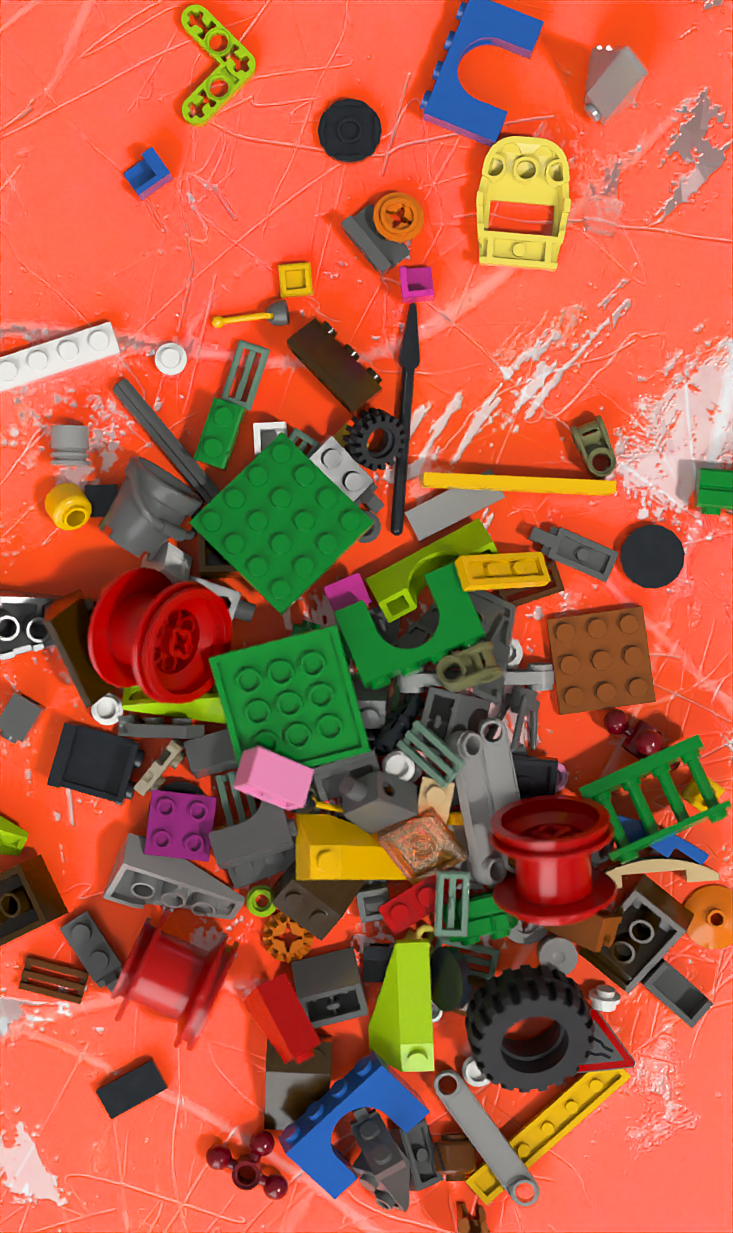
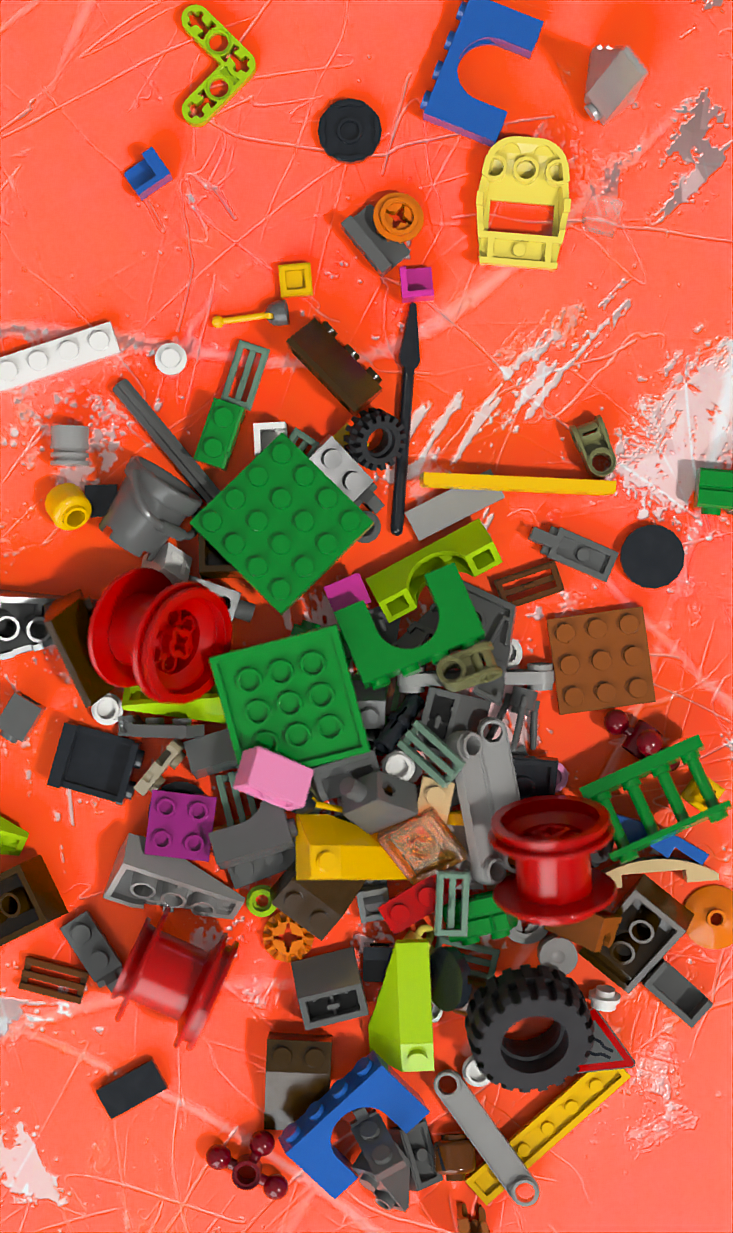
(283, 1019): red slope -> none
(502, 571): yellow plate -> none

